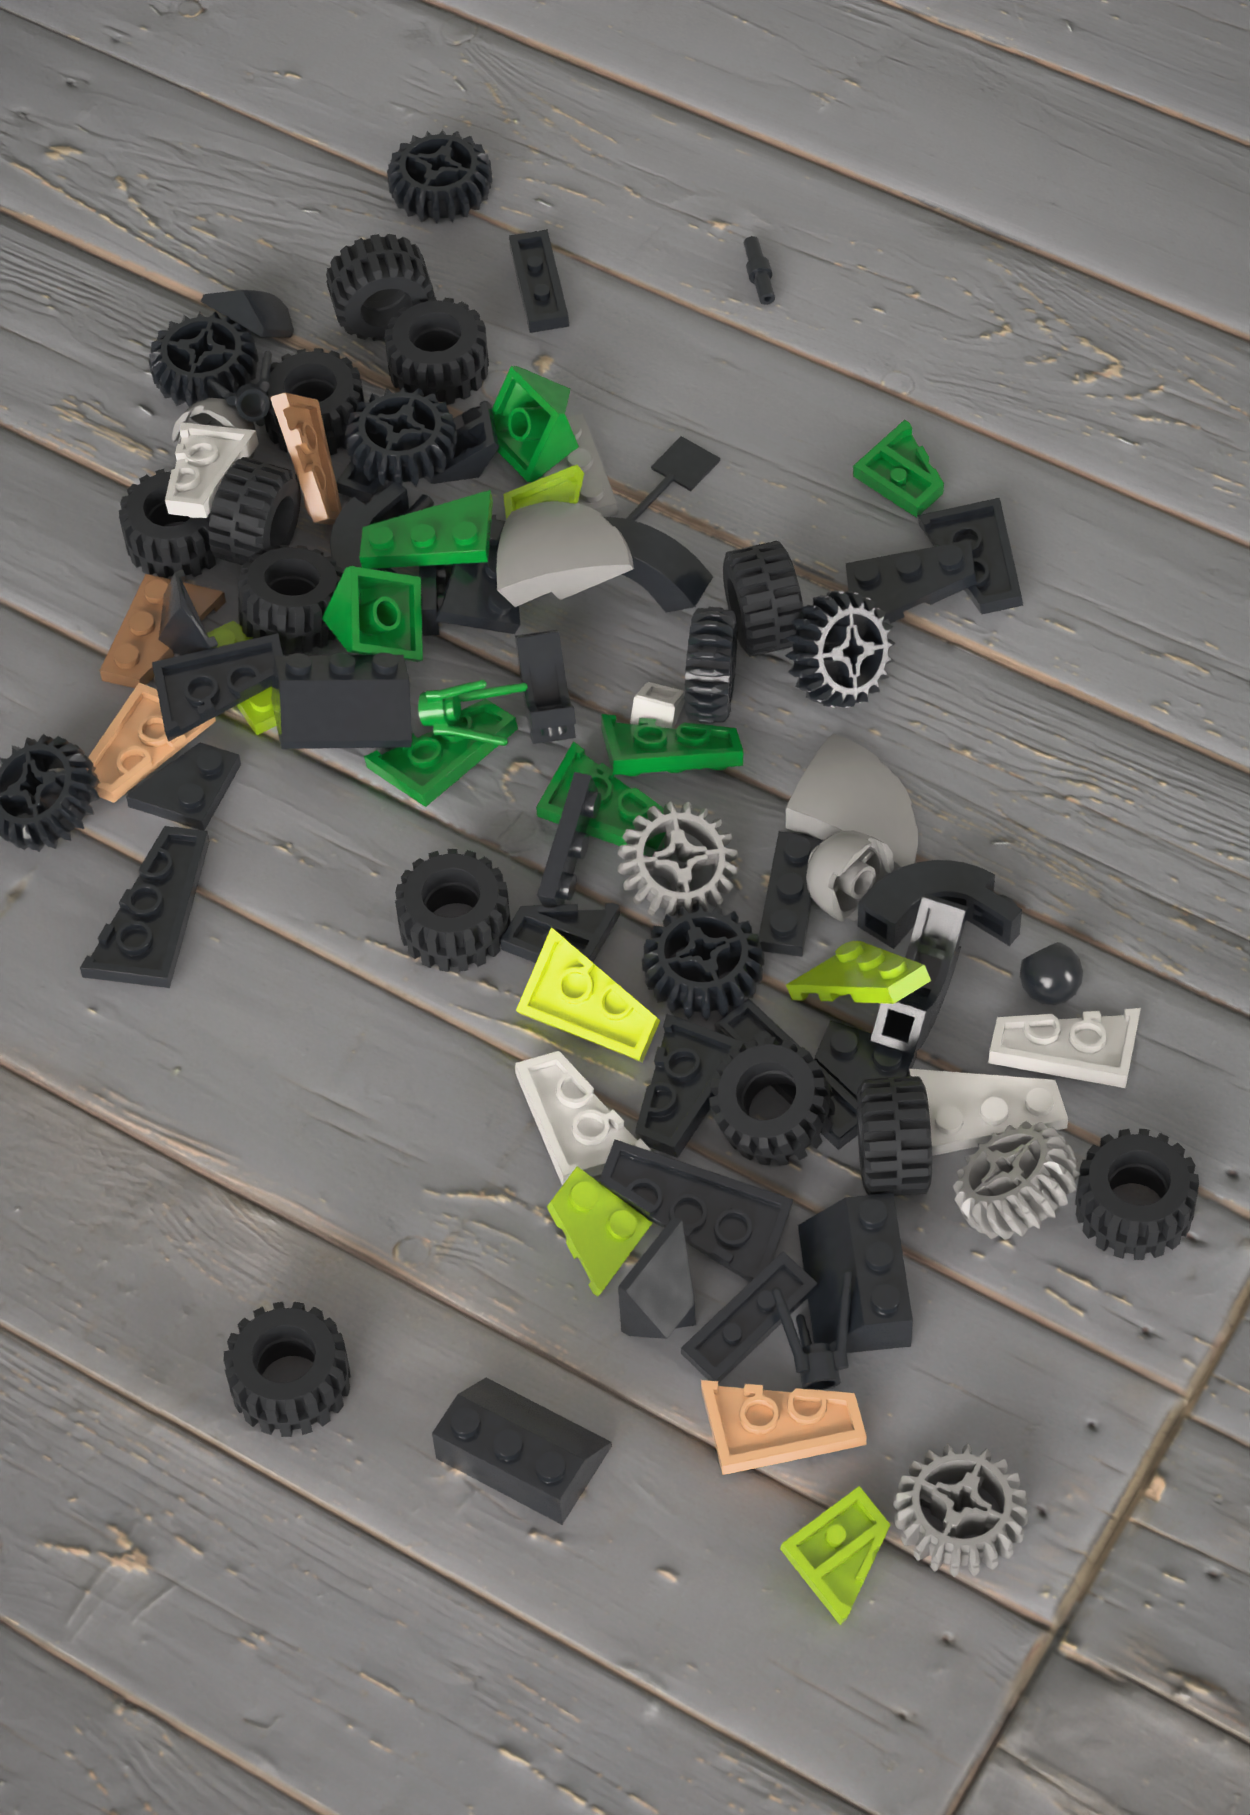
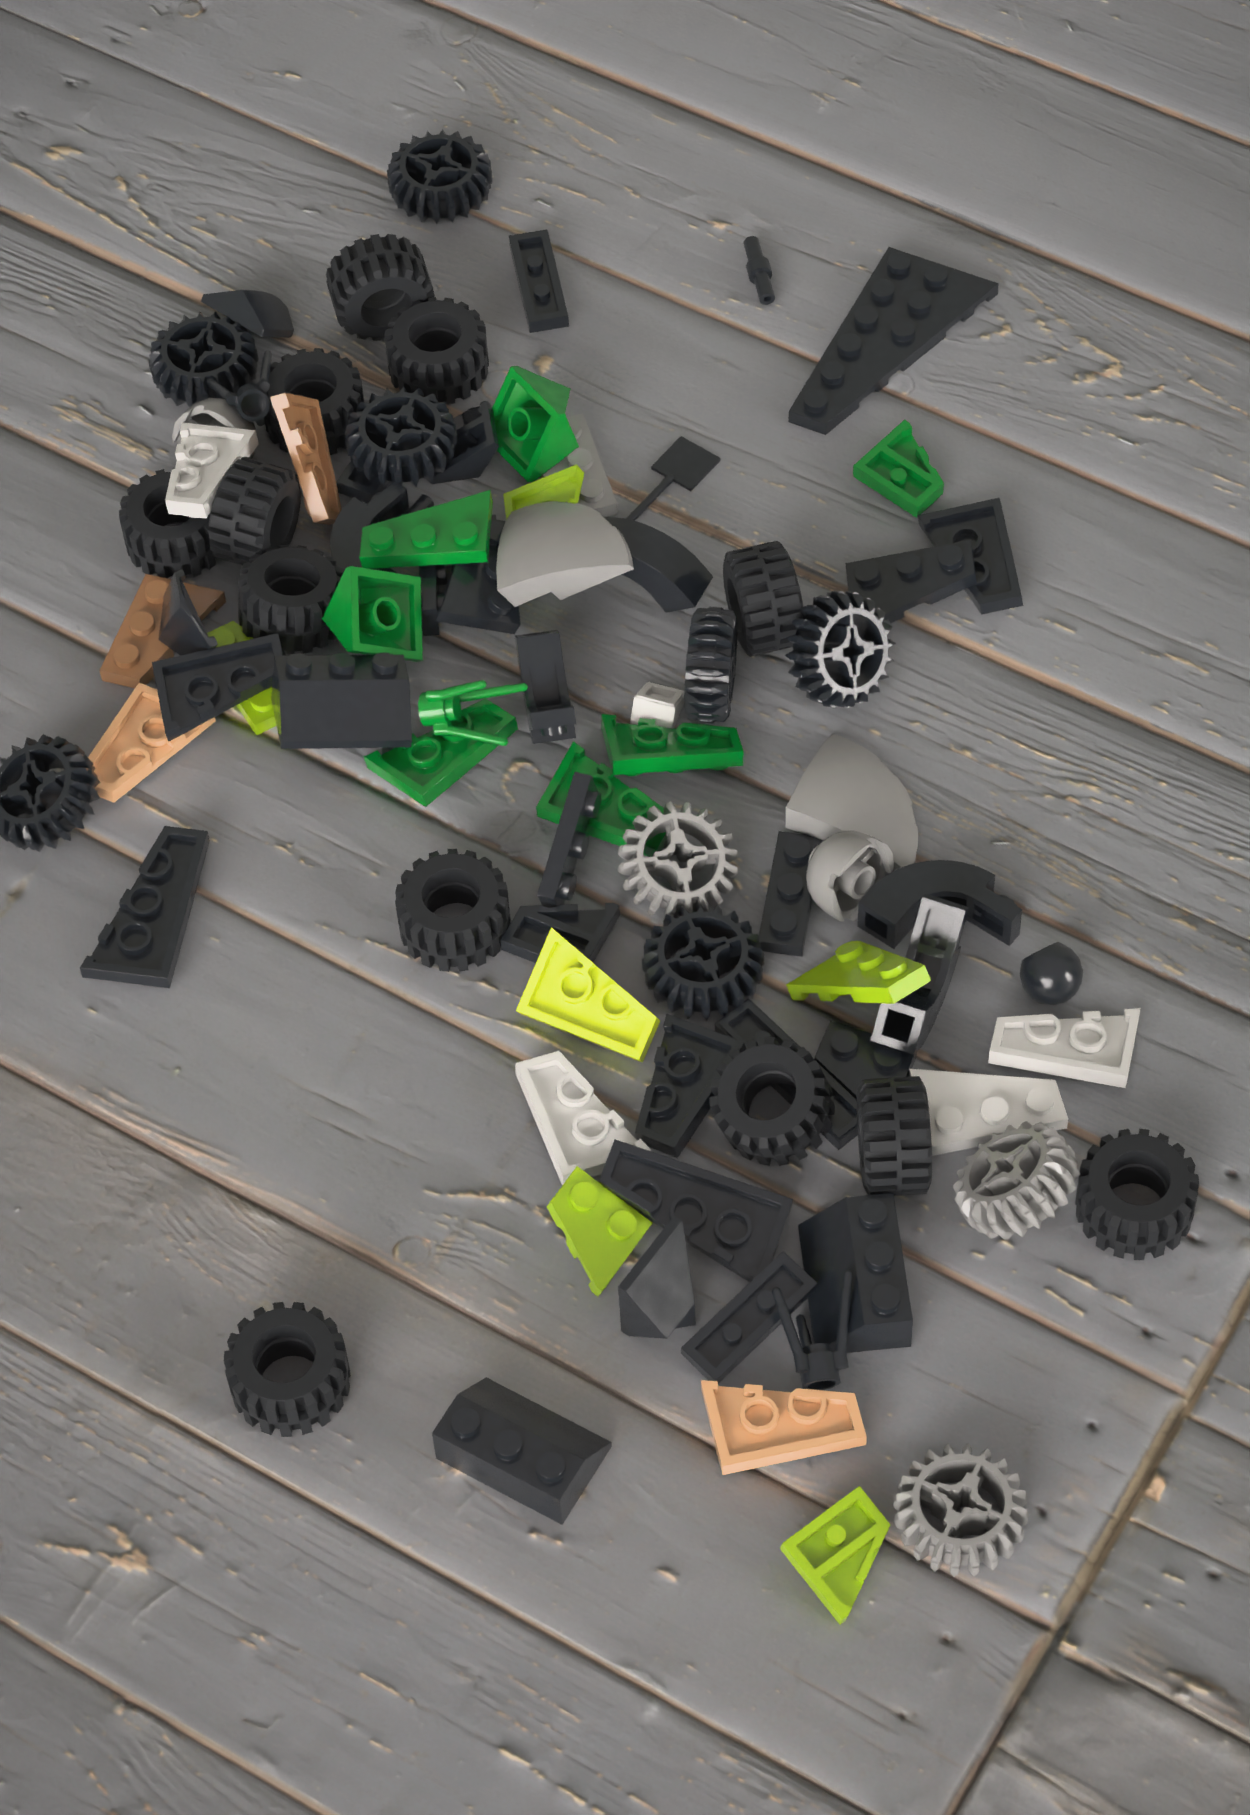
(188, 786): black wing -> none
(888, 329): none -> black wing

